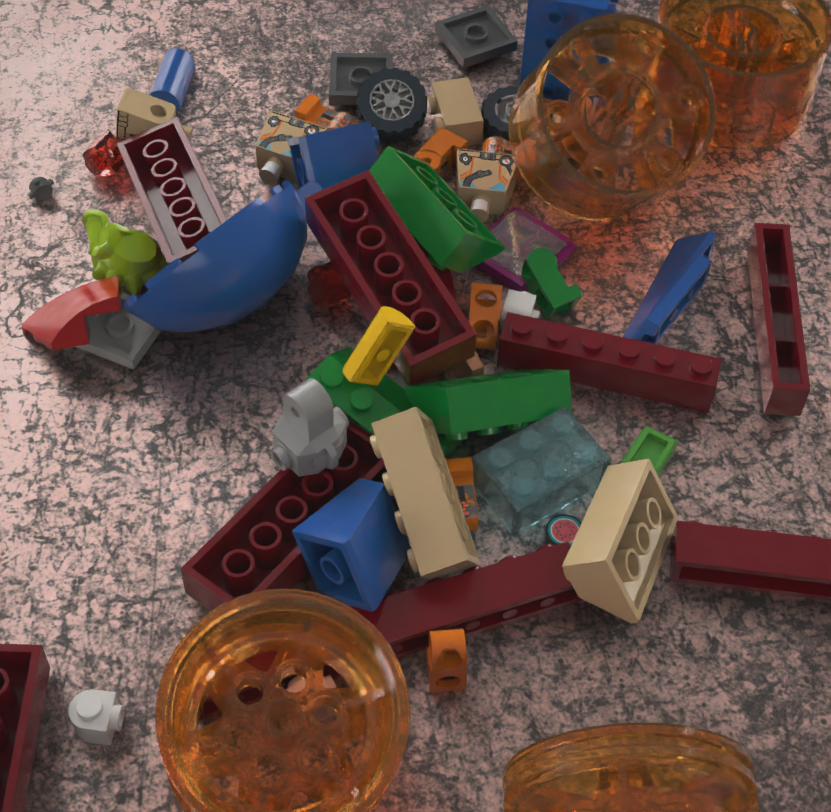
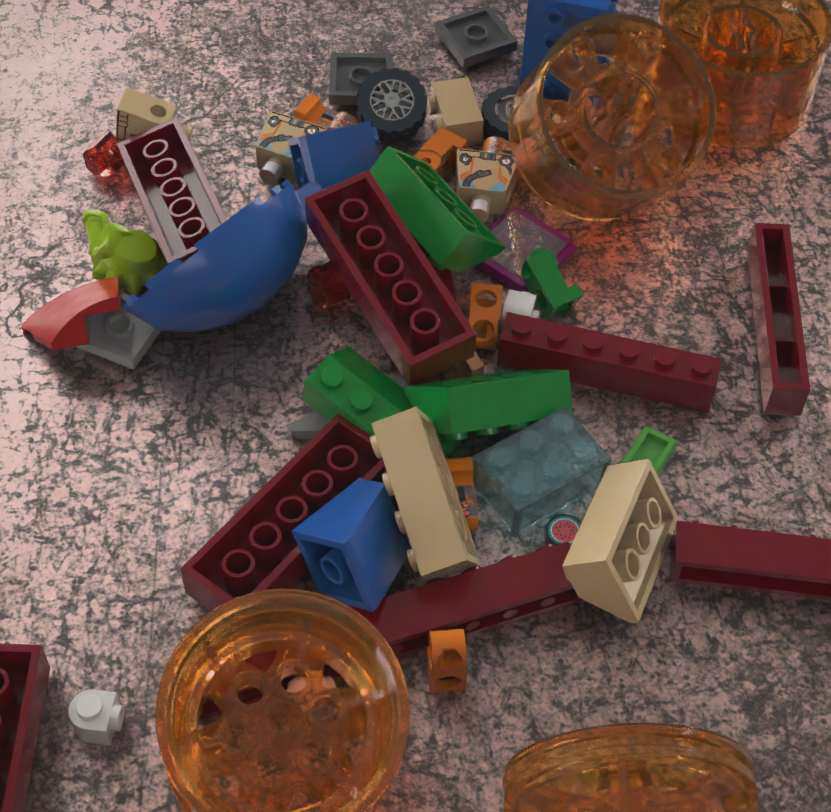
(40, 188): dark grey piece -> none
(174, 77): blue brick -> none
(309, 431): light grey piece -> none
(378, 347): yellow brick -> none
(673, 288): blue wedge -> none

